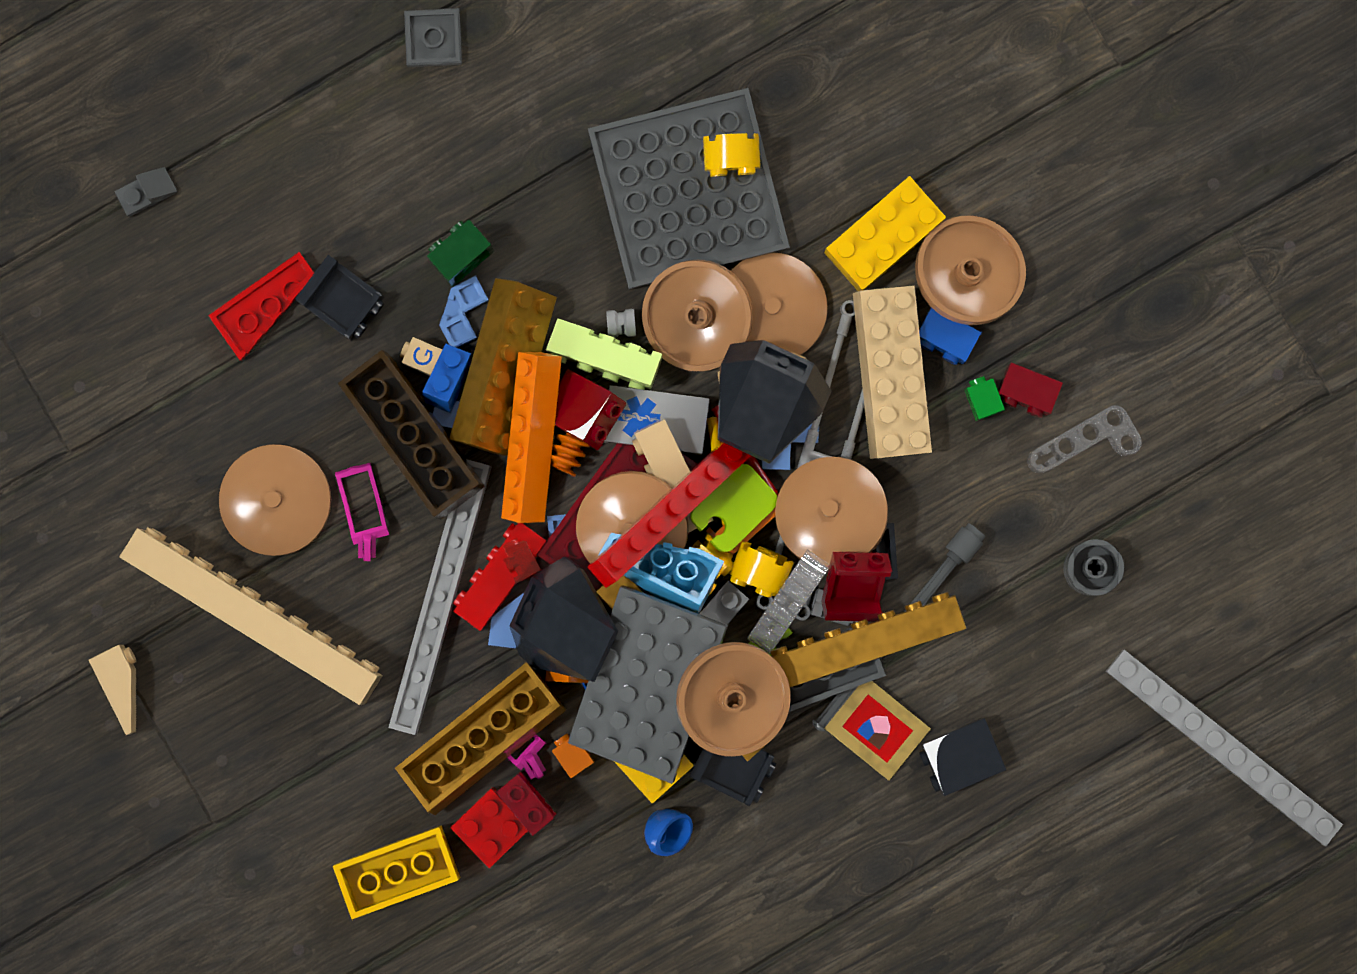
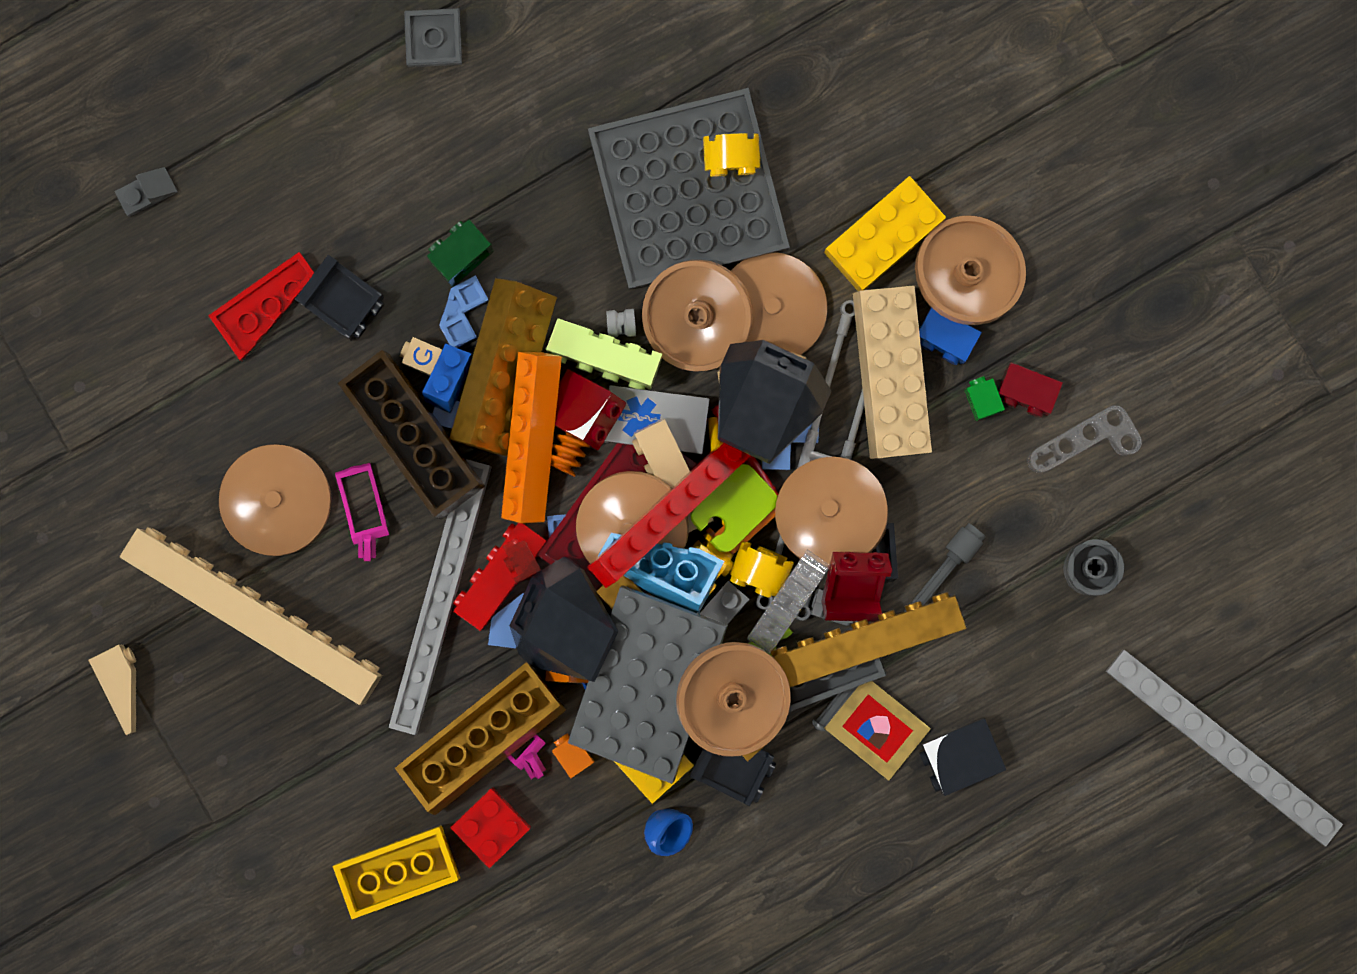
(526, 803): dark red panel -> none

